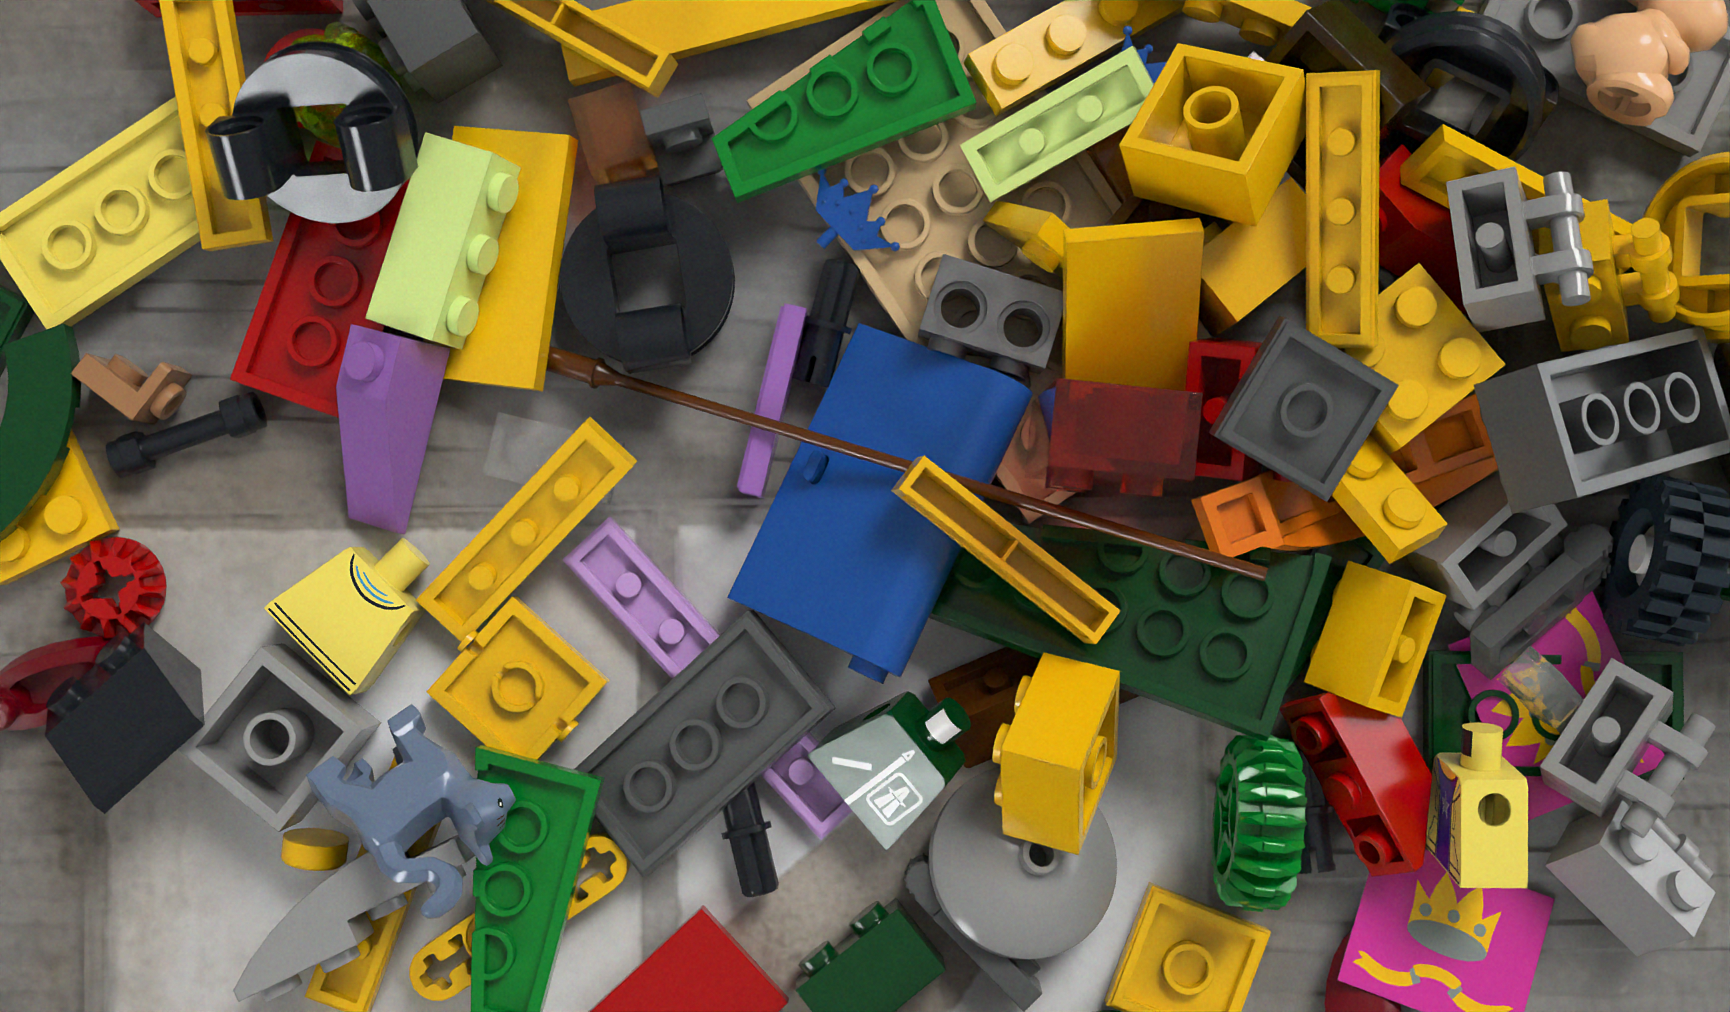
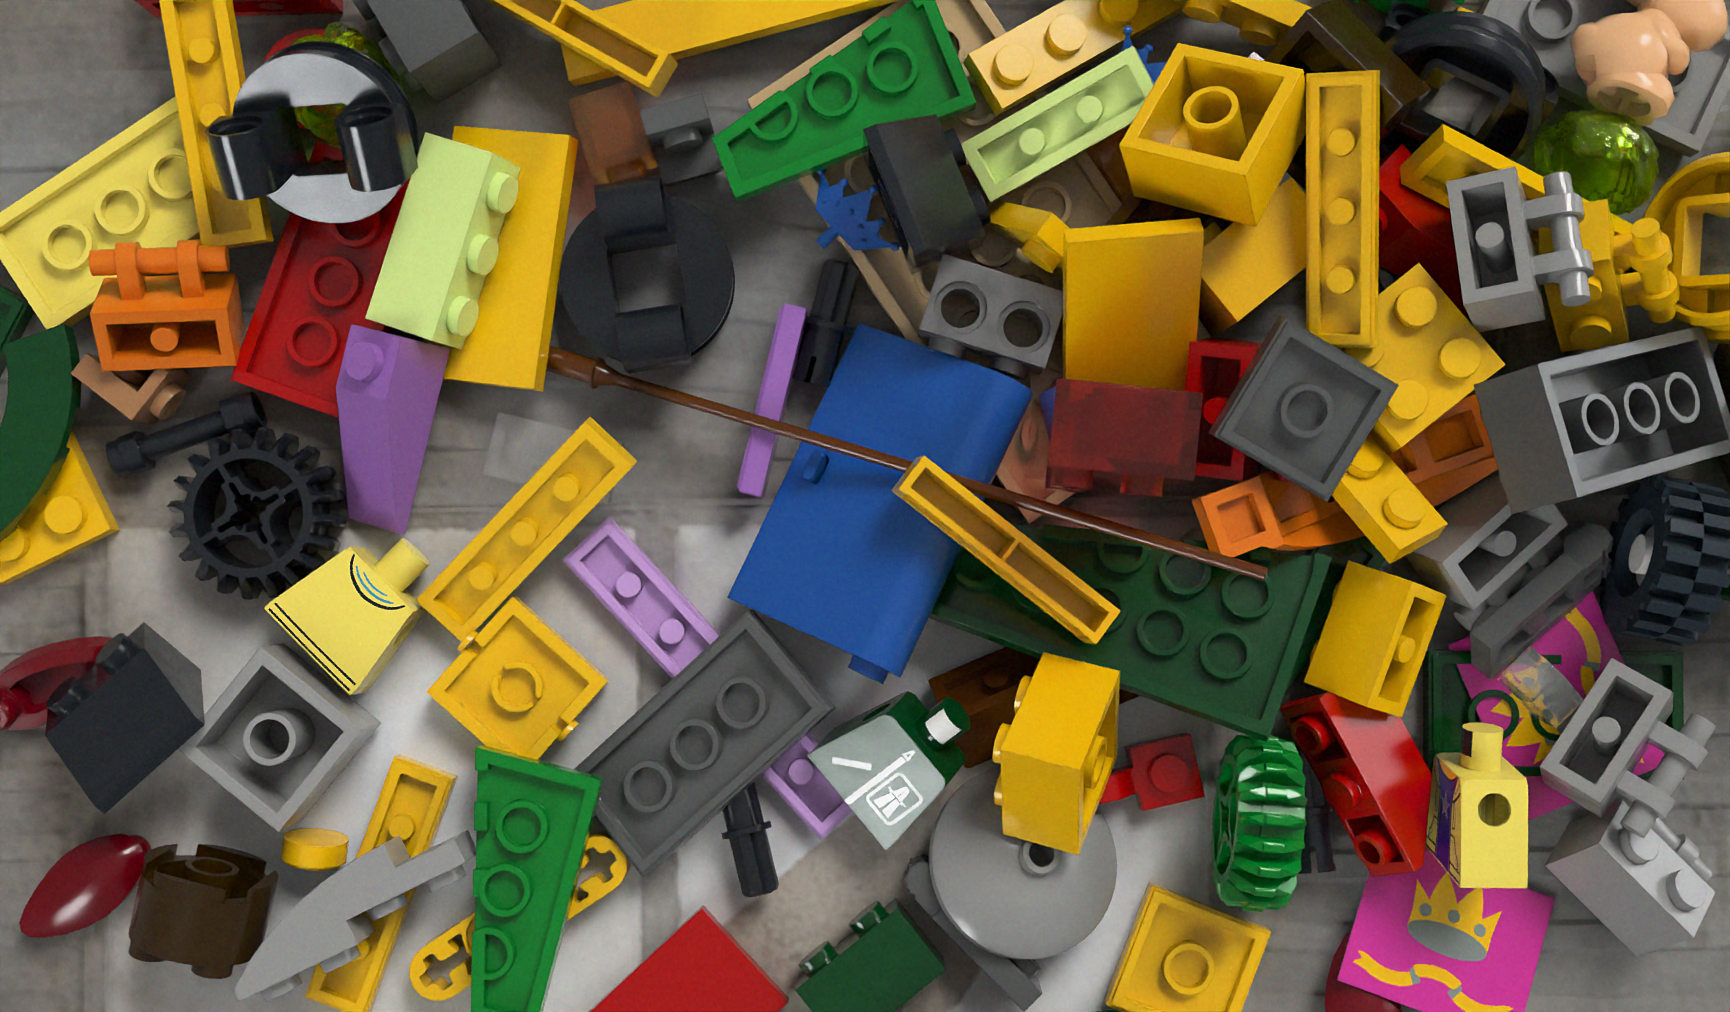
(85, 885): none -> dark red arm
(140, 598): red gear -> none
(167, 318): none -> orange brick
(201, 908): none -> dark brown brick
(228, 472): none -> black gear
(411, 800): sand blue animal -> none
(924, 189): none -> black slope
(1158, 773): none -> red plate
(1603, 154): none -> clear neon green hair

